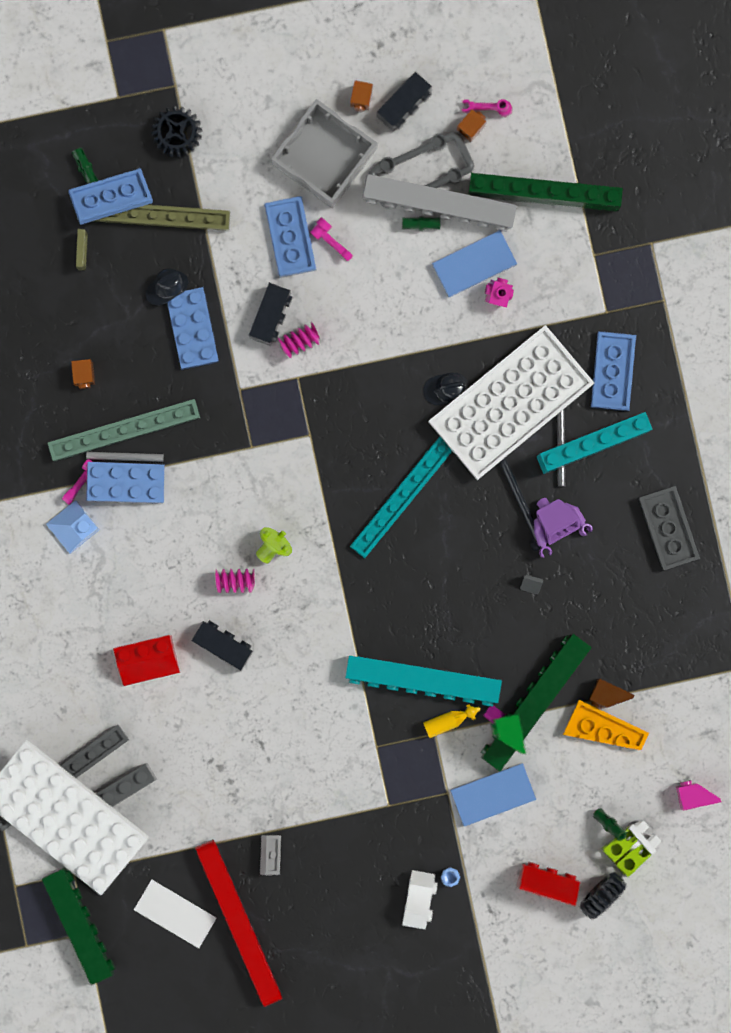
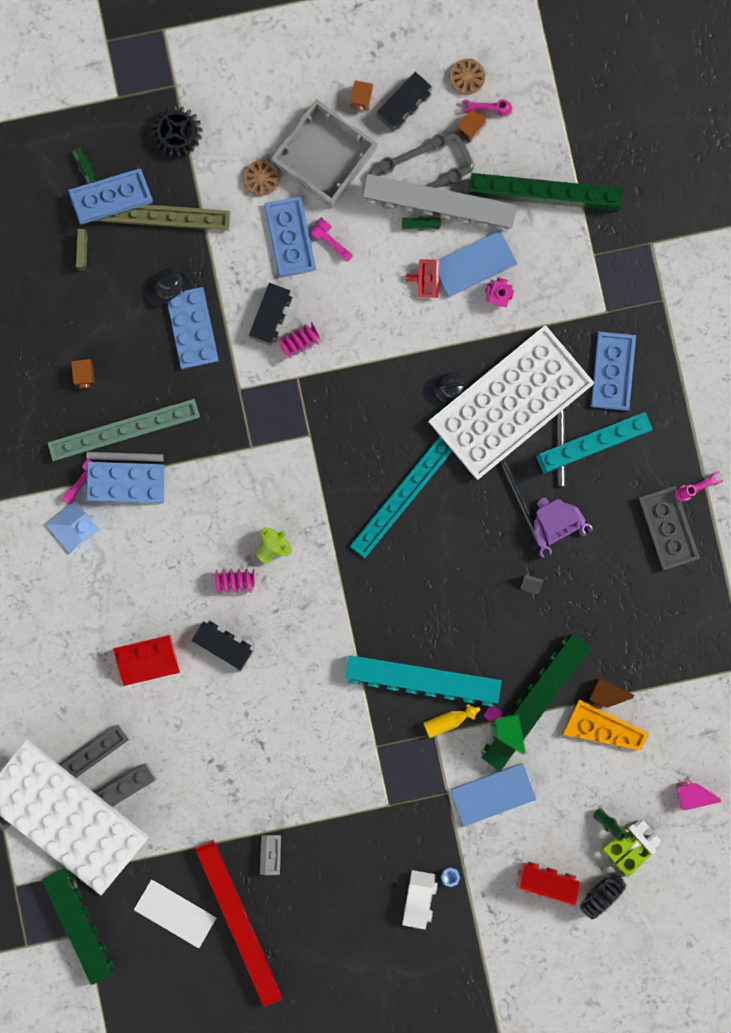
(261, 178): none -> medium nougat wheel
(426, 278): none -> red plate
(467, 76): none -> medium nougat wheel
(686, 492): none -> dark pink brick

